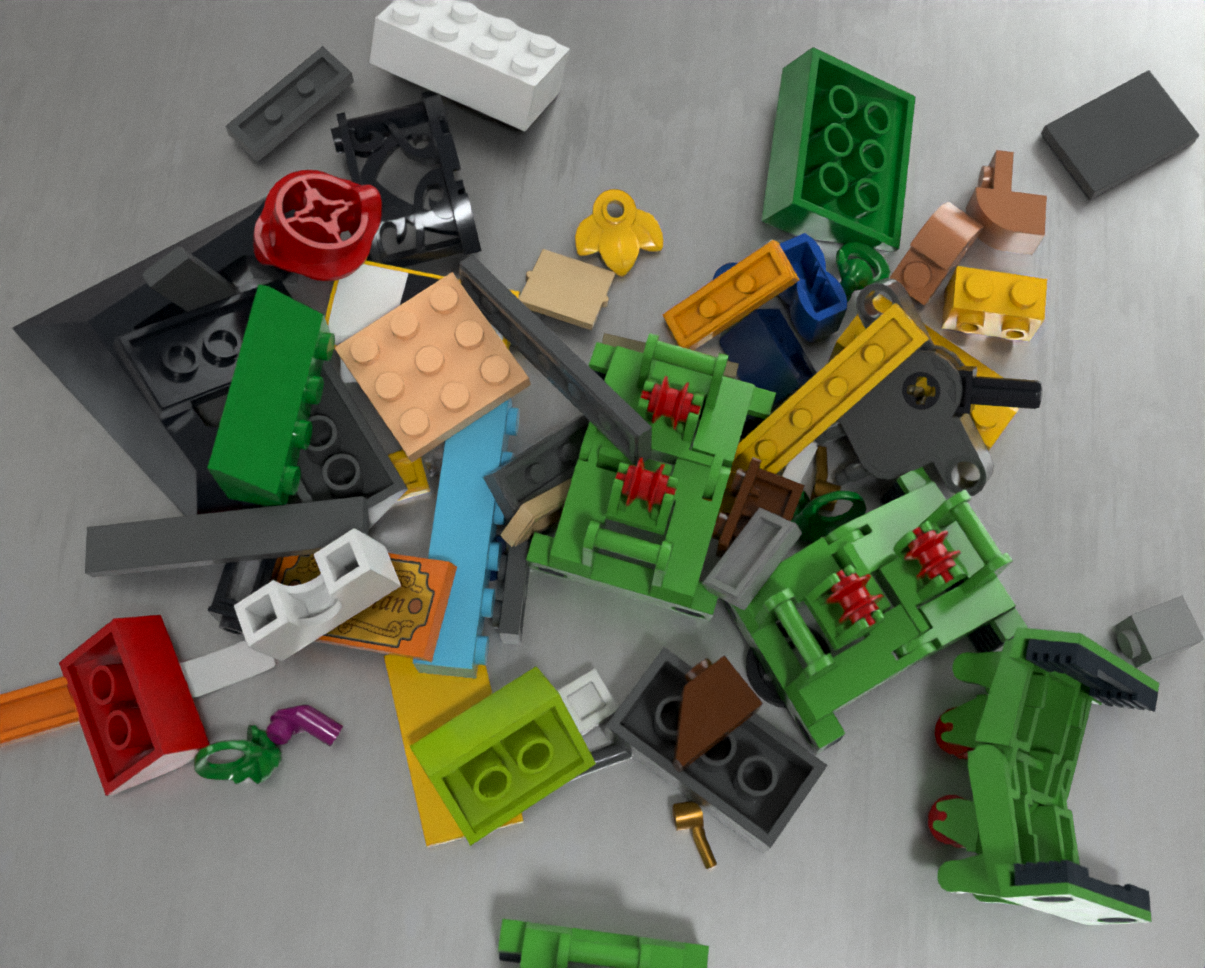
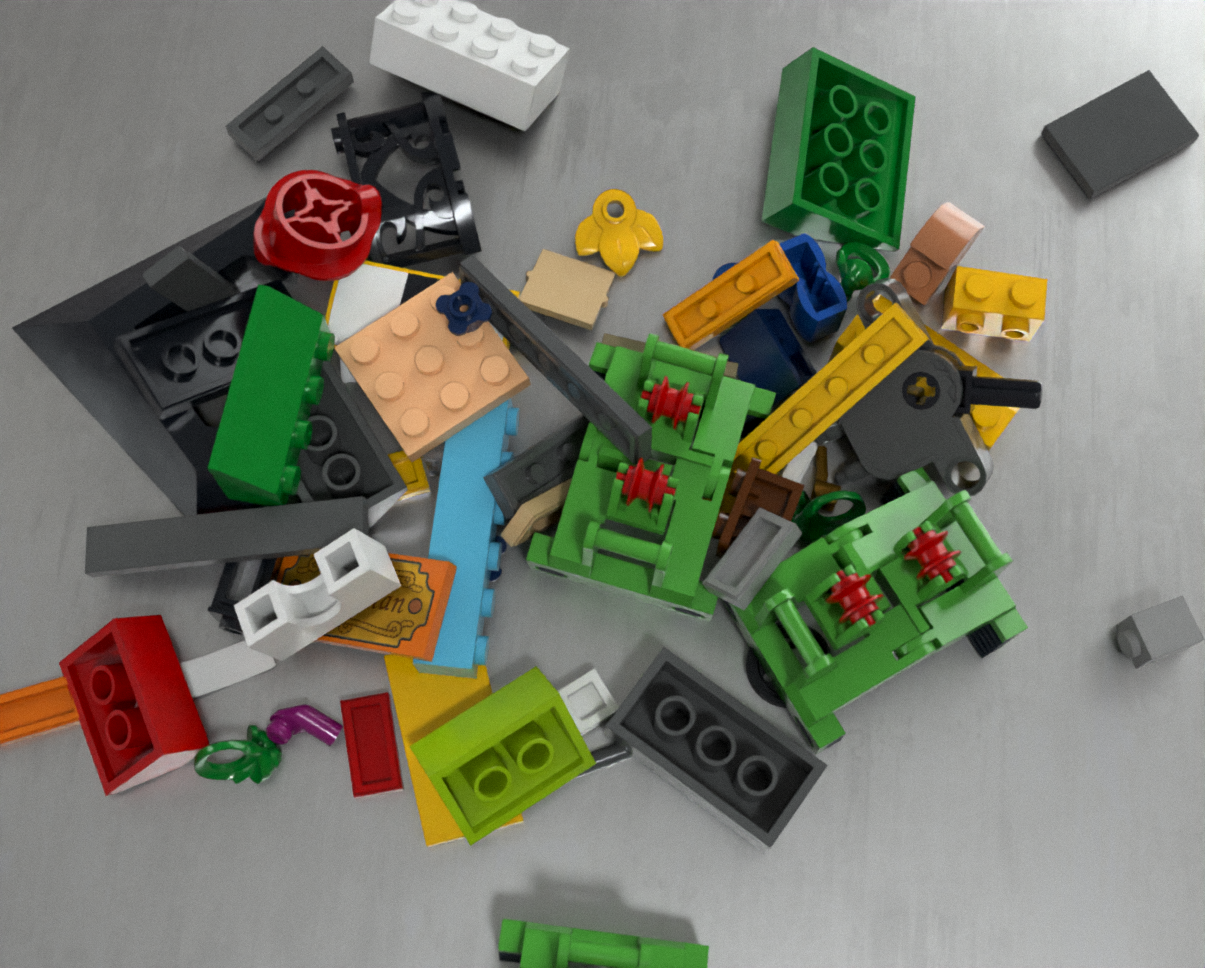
(372, 745): none -> red tile
(468, 321): none -> dark blue plate
(510, 612): dark grey plate -> none
(690, 816): pearl gold hand -> none
(711, 709): reddish brown slope -> none
(1011, 219): nougat brick -> none
(1021, 769): bright green container -> none

